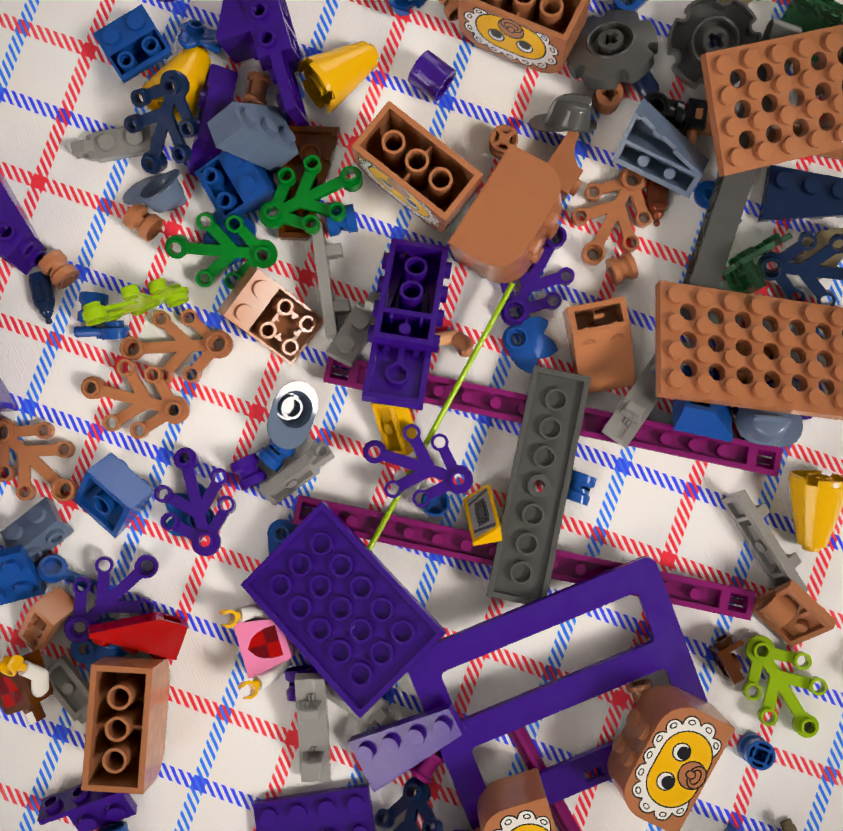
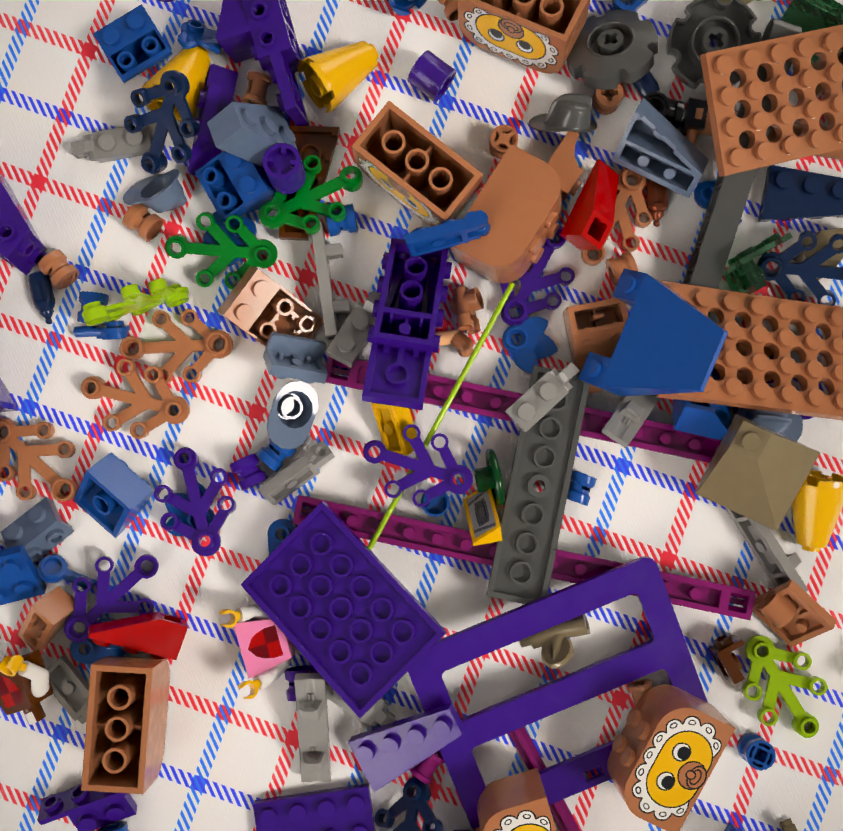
(284, 168): none -> dark purple piece
(295, 358): none -> sand blue bracket
(448, 233): none -> blue hinge
(464, 305): none -> nougat plate
(491, 478): none -> dark green piece
(541, 397): none -> light grey hinge
(555, 641): none -> dark tan plant
(594, 210): none -> red slope
(662, 347): none -> blue wedge
(757, 472): none -> dark tan slope

